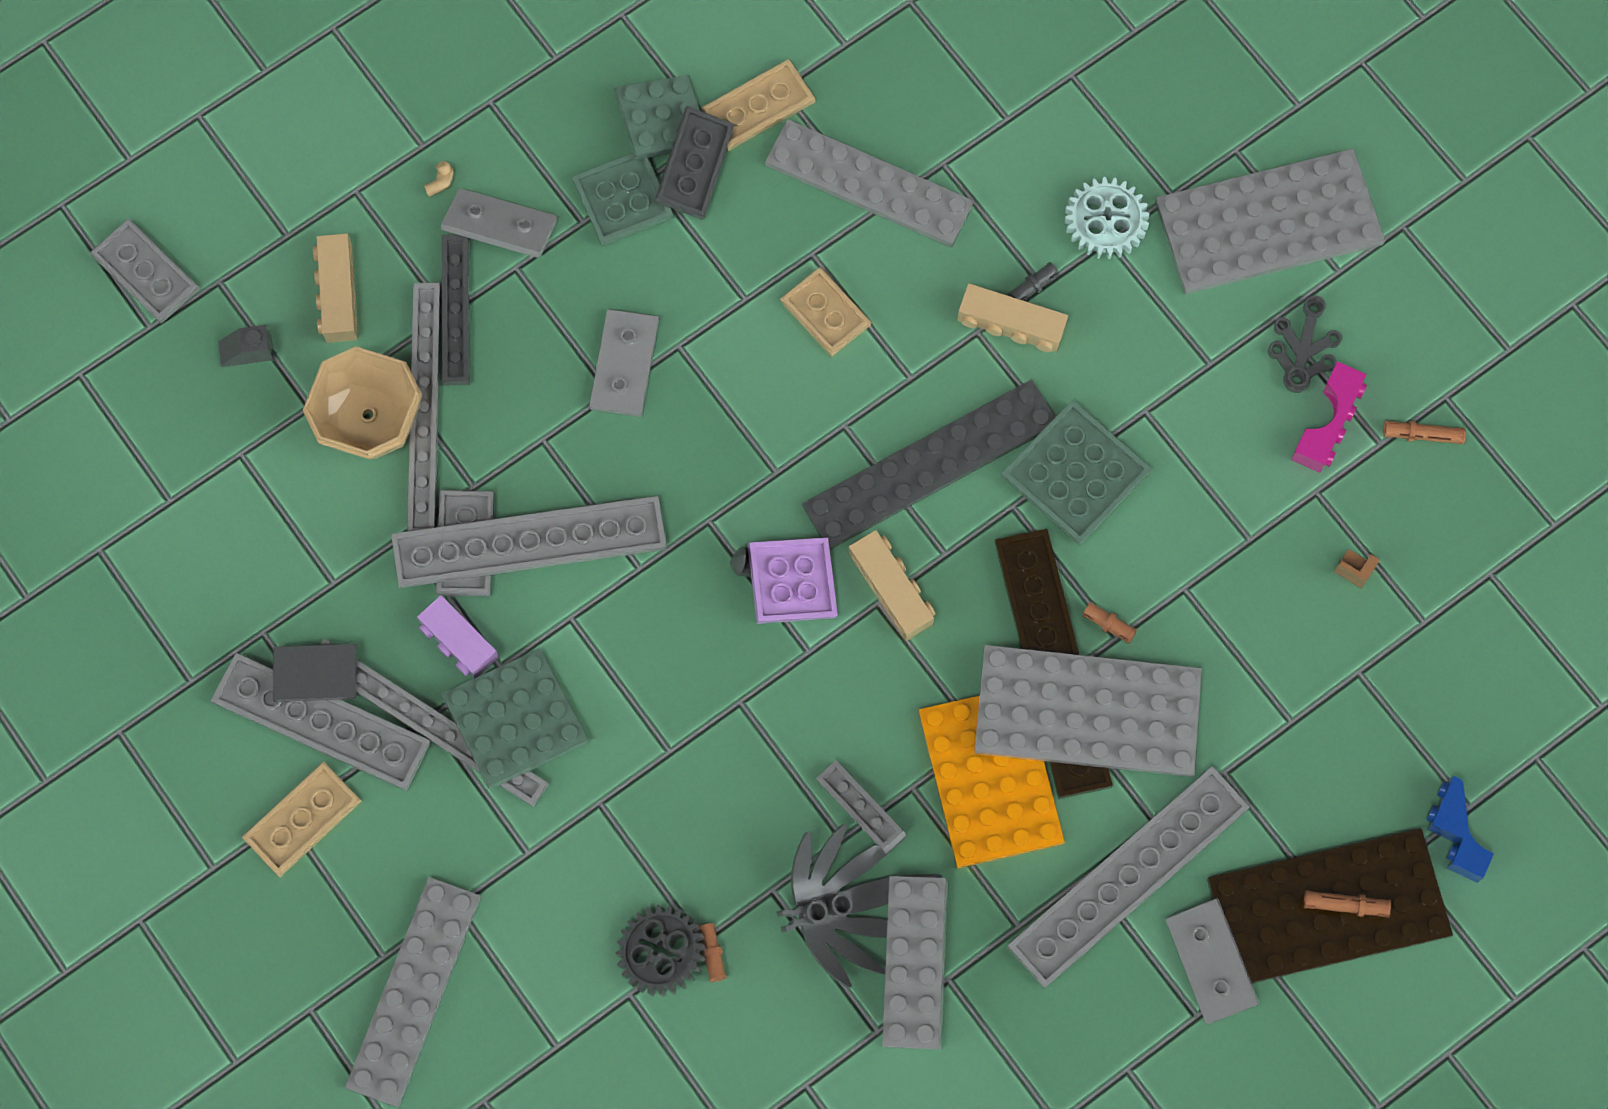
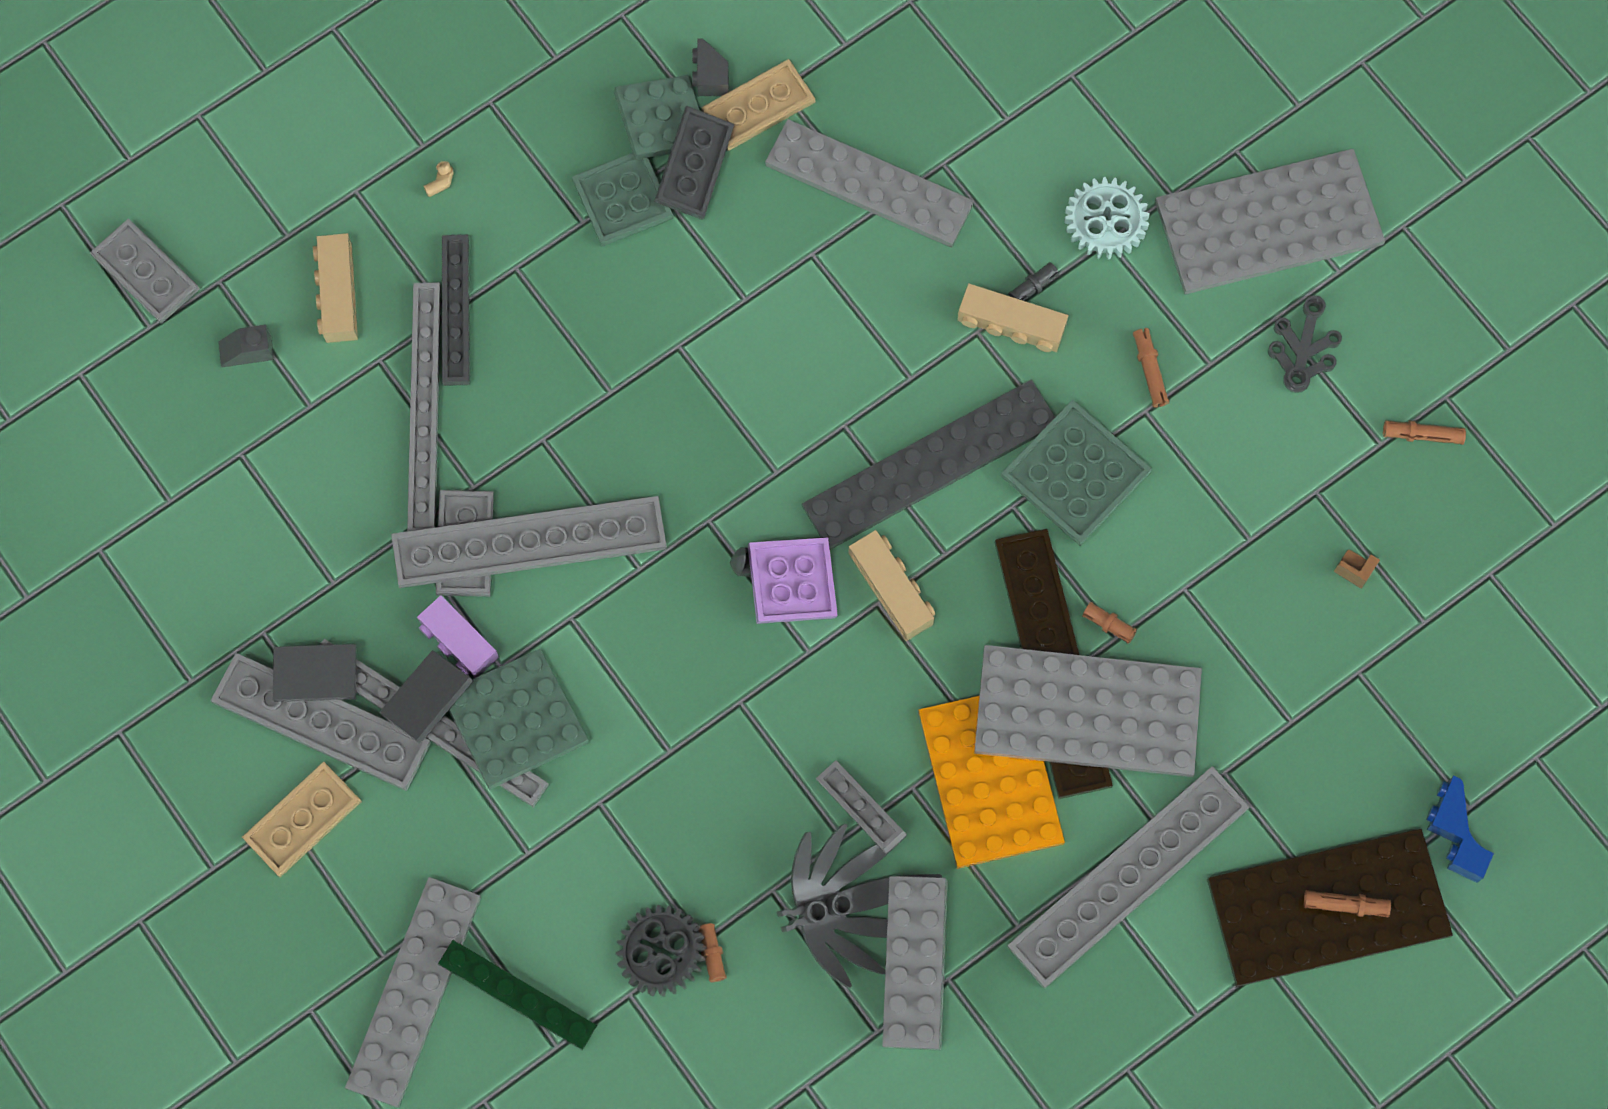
(358, 385): tan rock -> none
(426, 696): none -> dark grey tile
(499, 223): light grey plate -> none
(517, 995): none -> dark green plate
(624, 363): light grey plate -> none
(711, 72): none -> dark grey slope
(825, 311): tan tile -> none
(1148, 358): none -> nougat pin
(1212, 961): light grey plate -> none
(1341, 390): dark pink arch -> none

